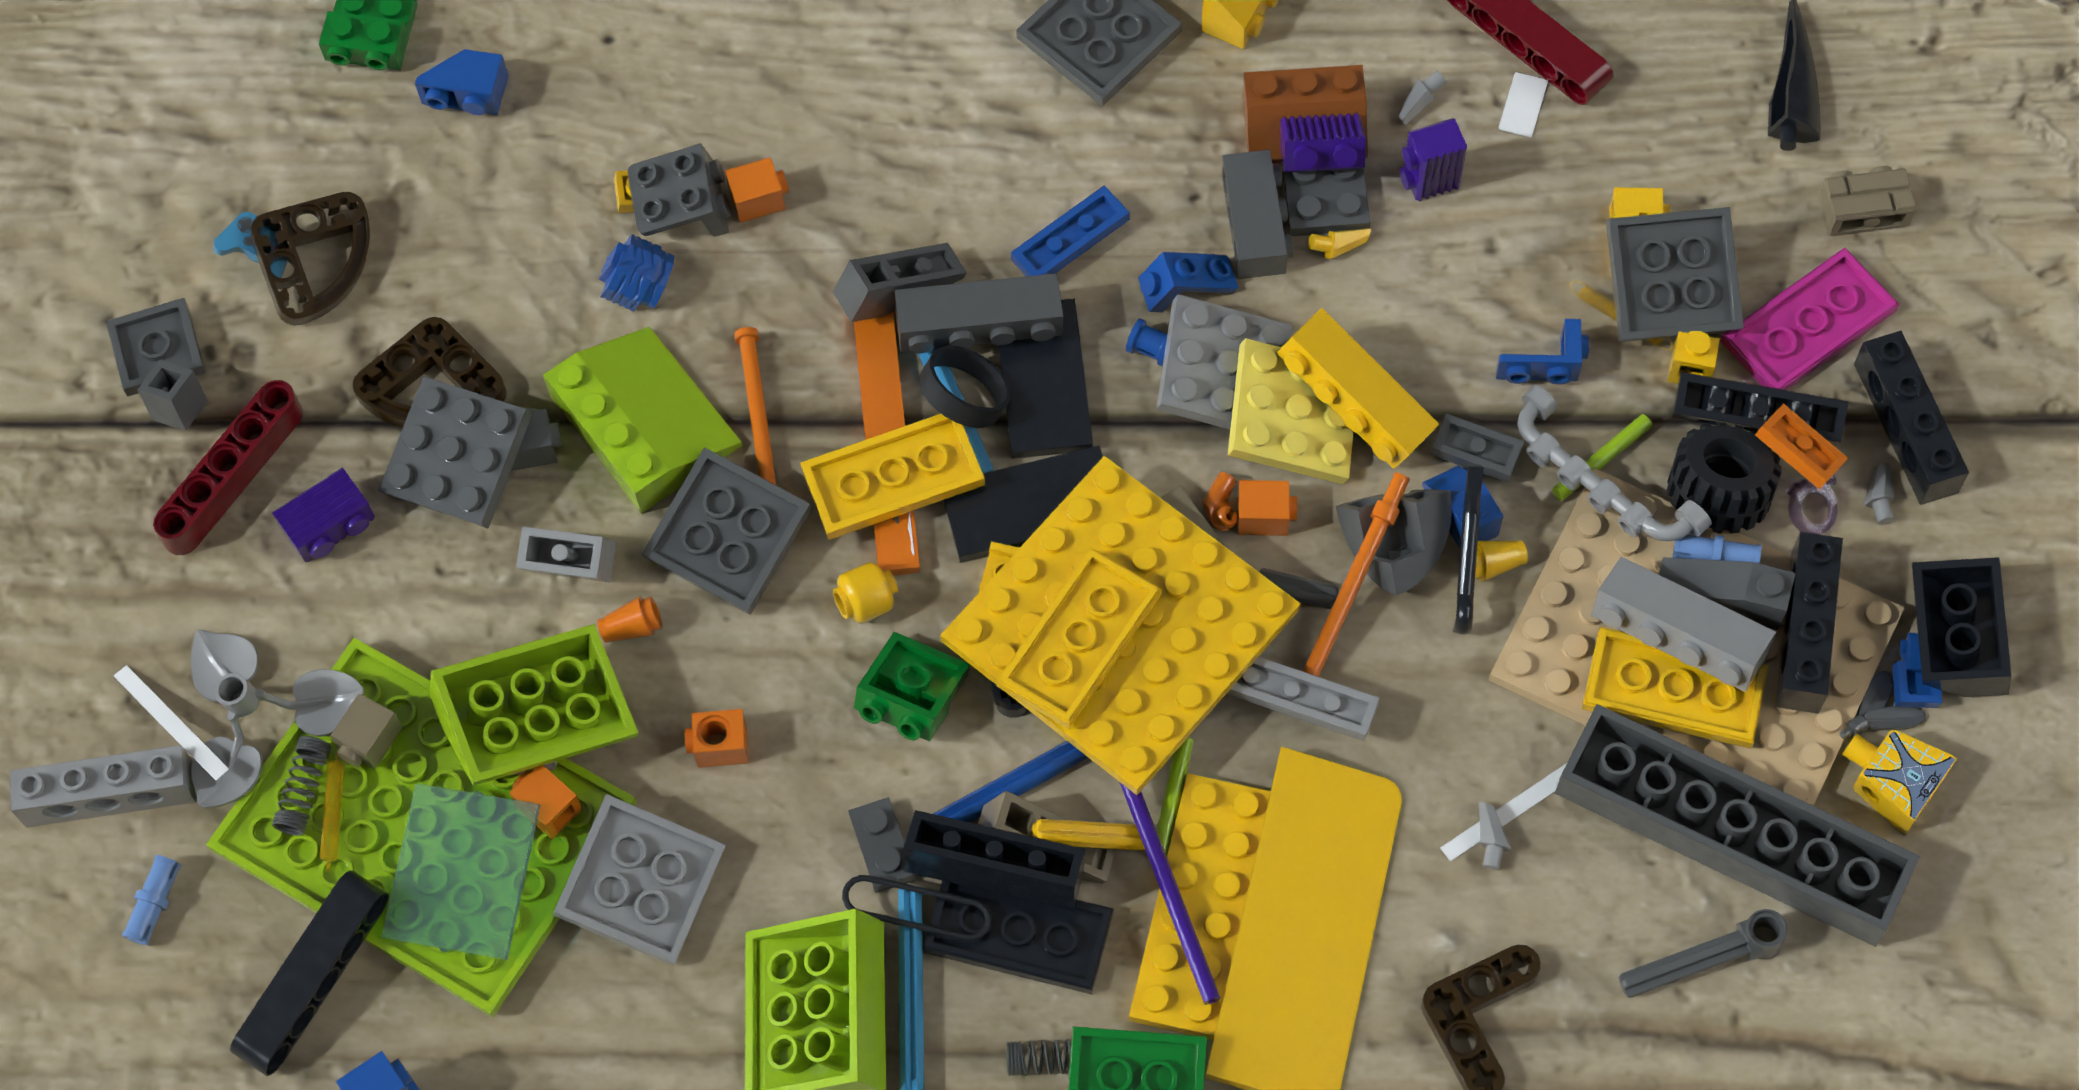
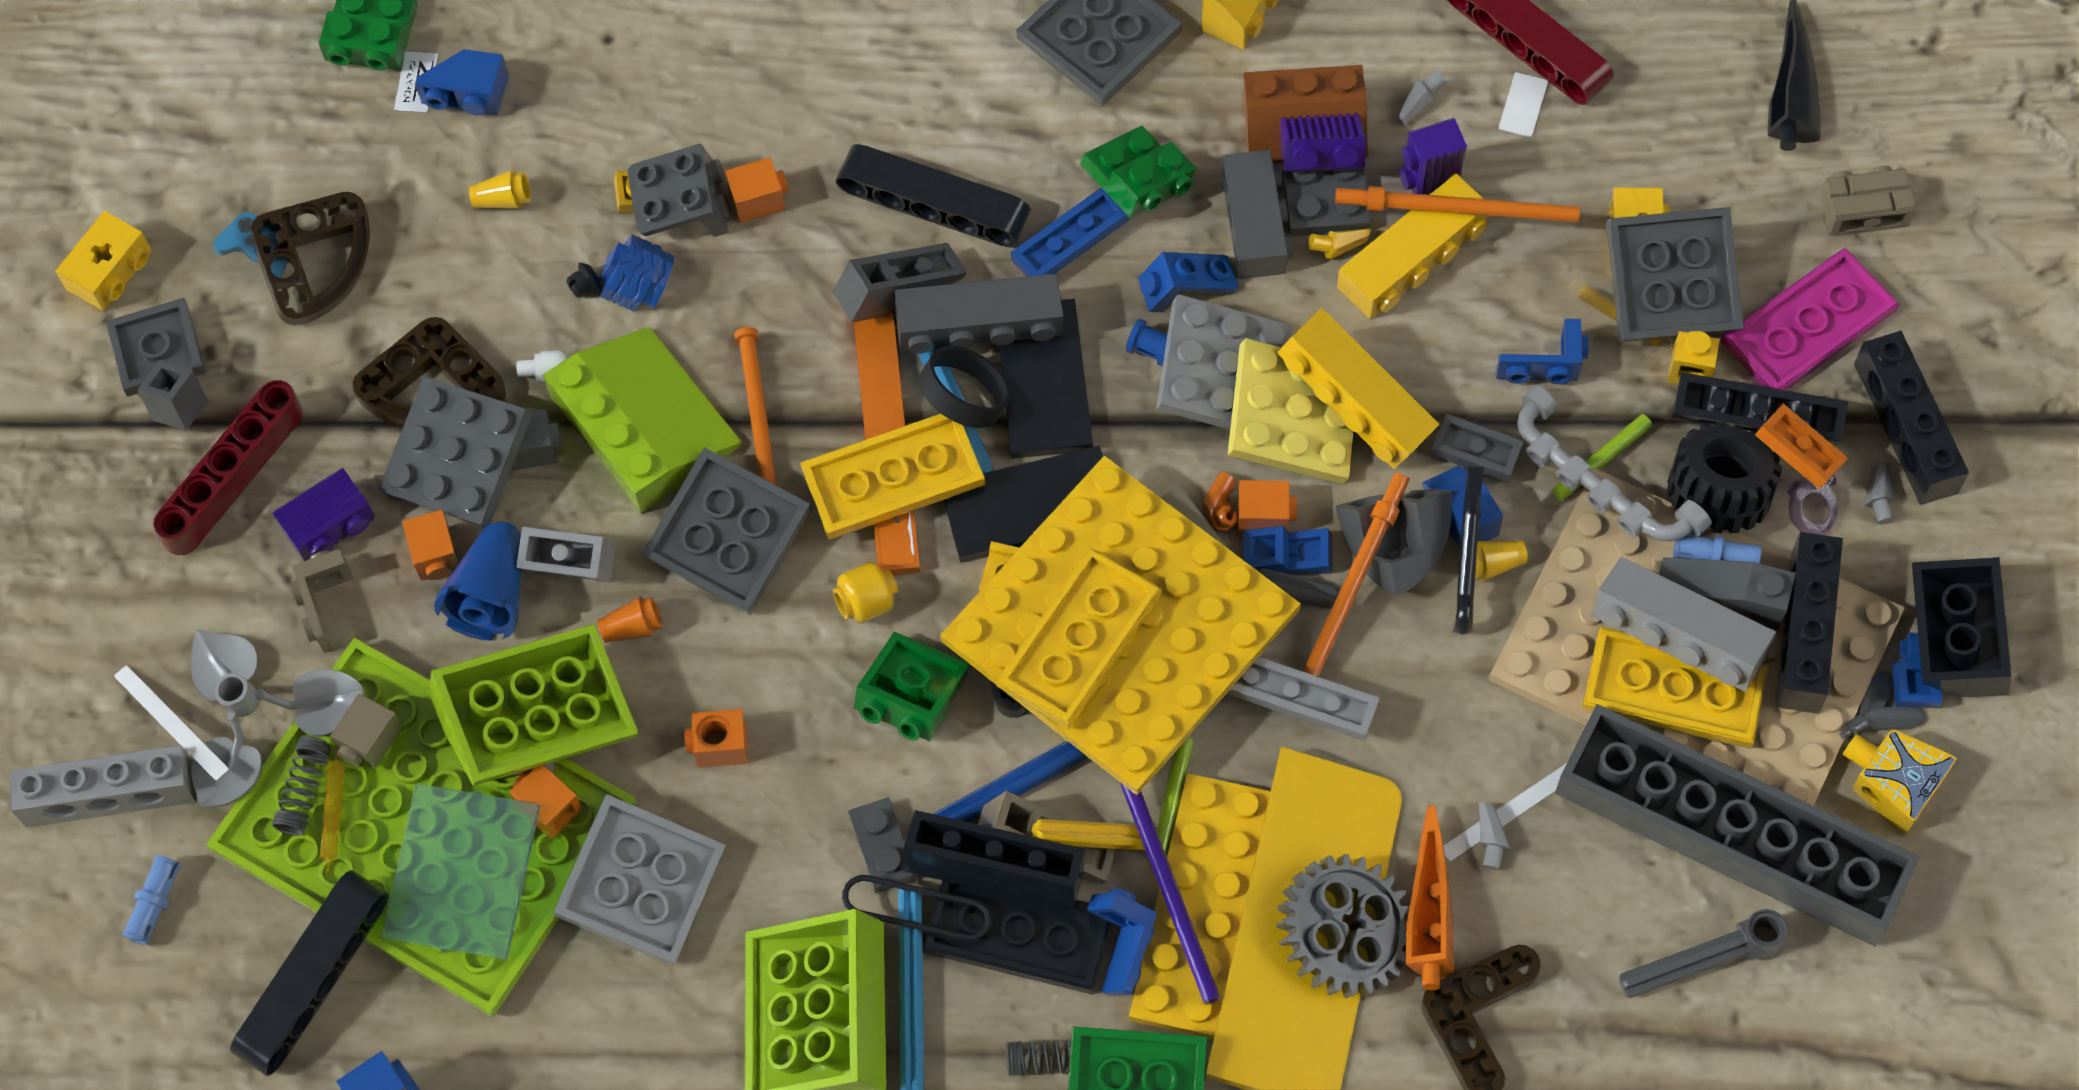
(104, 261): none -> yellow brick
(313, 575): none -> dark tan bracket
(413, 65): none -> white sticker
(431, 545): none -> orange brick
(485, 586): none -> blue cone
(502, 191): none -> yellow cone
(541, 364): none -> white cylinder
(584, 281): none -> black piece
(933, 195): none -> black beam
(1134, 937): none -> blue bracket
(1139, 171): none -> green plate
(1289, 551): none -> blue slope
(1311, 913): none -> dark grey gear
(1376, 198): none -> orange bar
(1408, 252): none -> yellow brick
(1430, 911): none -> orange piece

